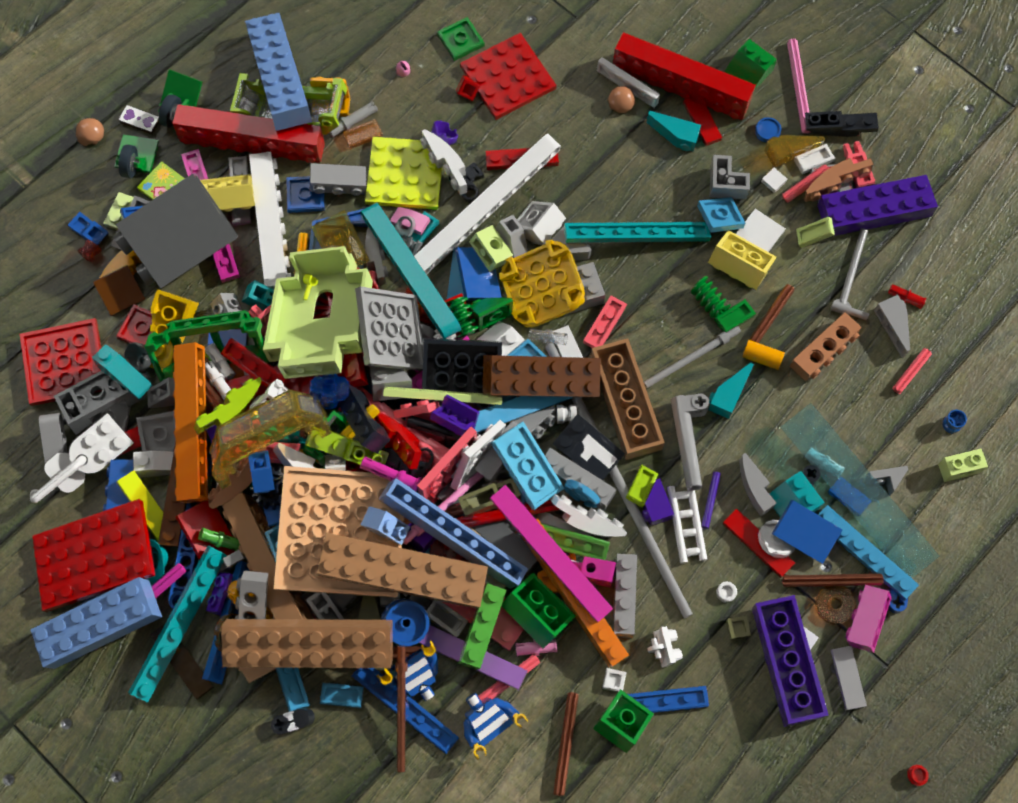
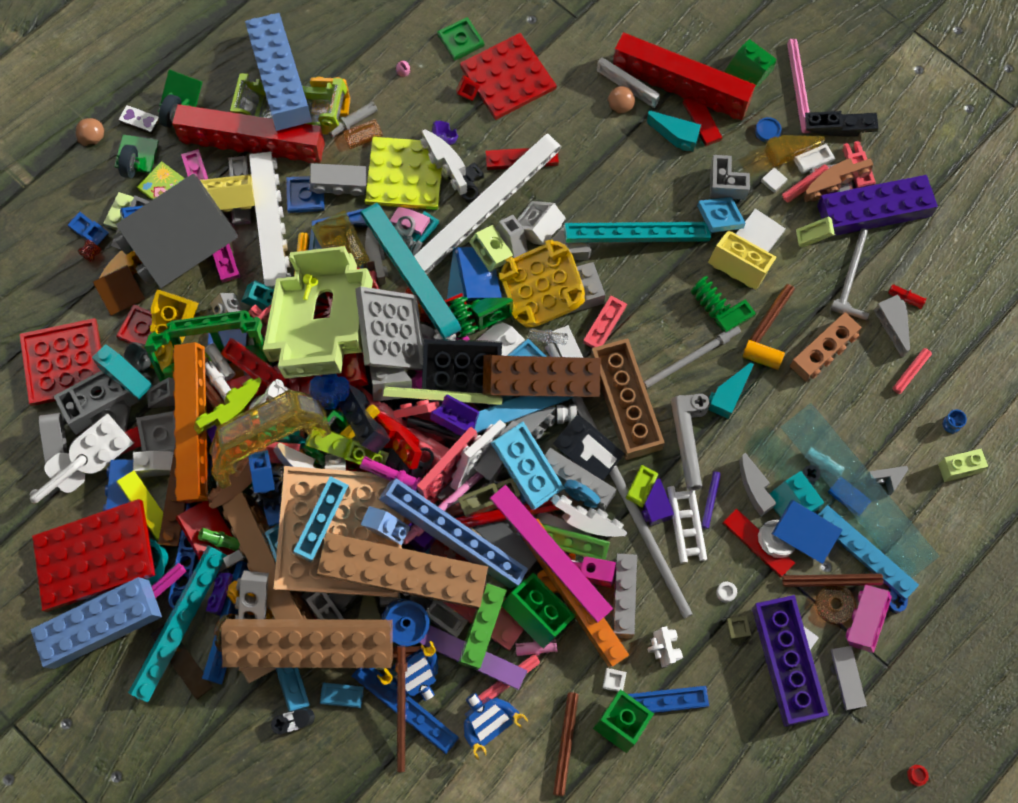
(320, 519): none -> medium azure brick

